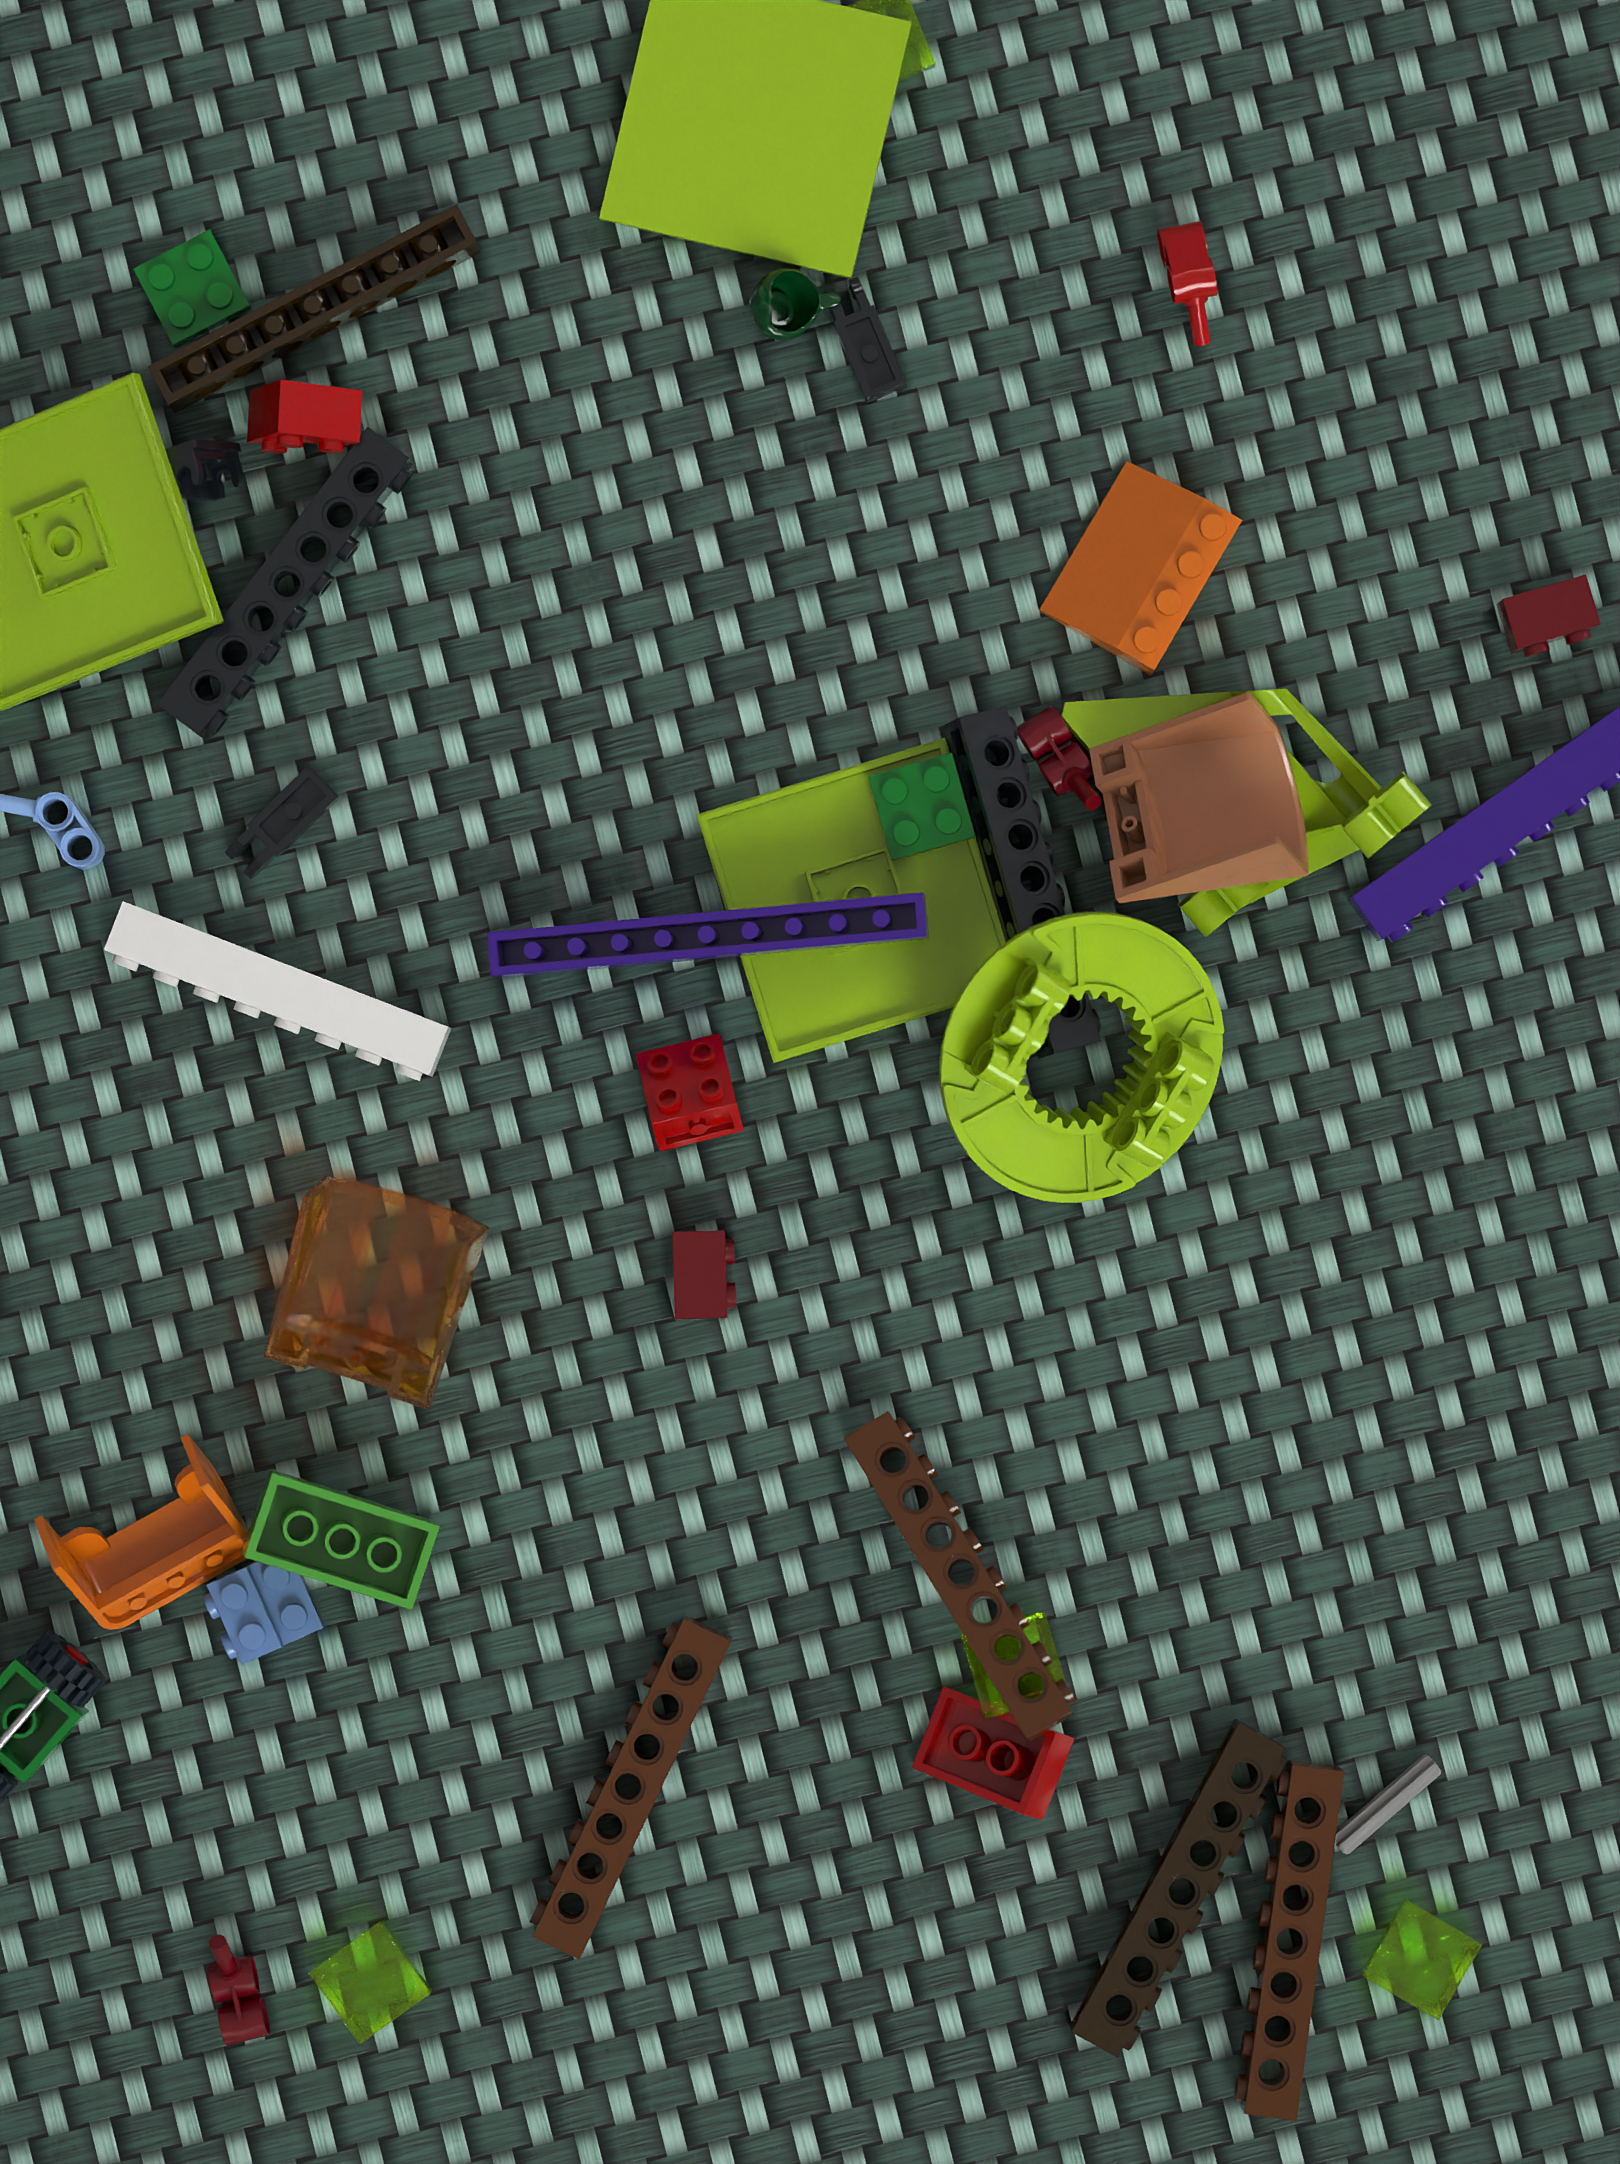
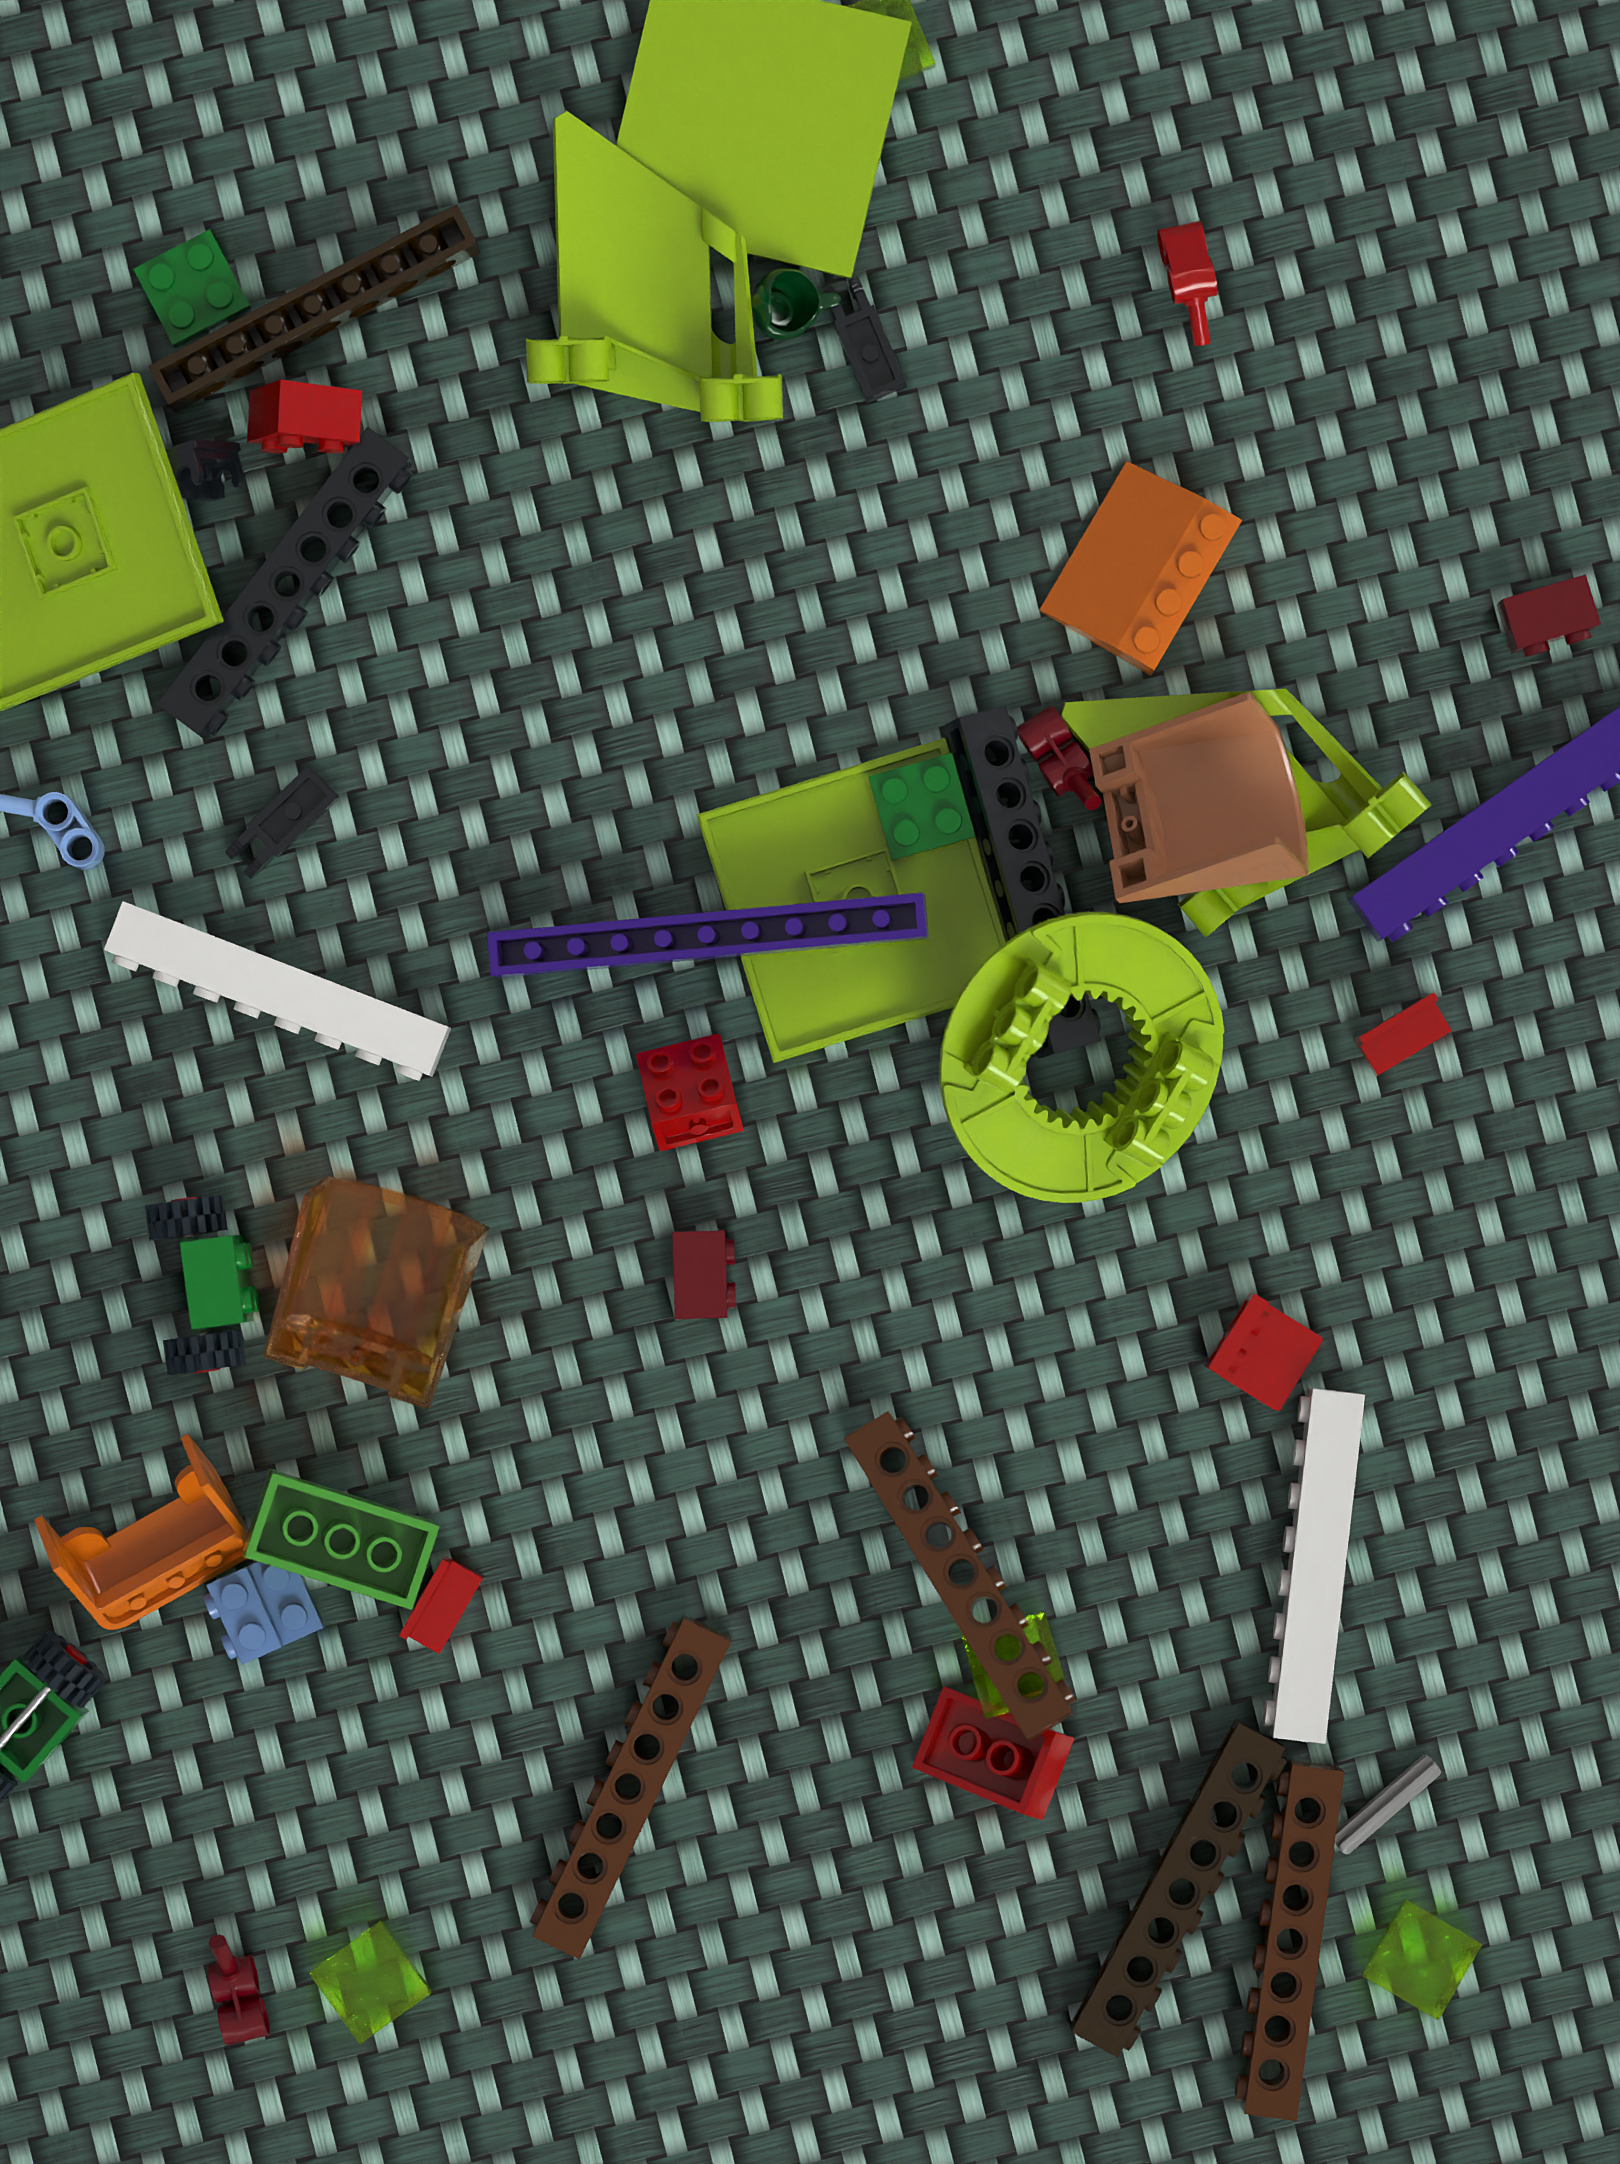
(214, 1283): none -> brick
(441, 1605): none -> red panel
(641, 289): none -> lime panel
(1264, 1352): none -> red bracket
(1315, 1565): none -> white brick
(1403, 1034): none -> red panel

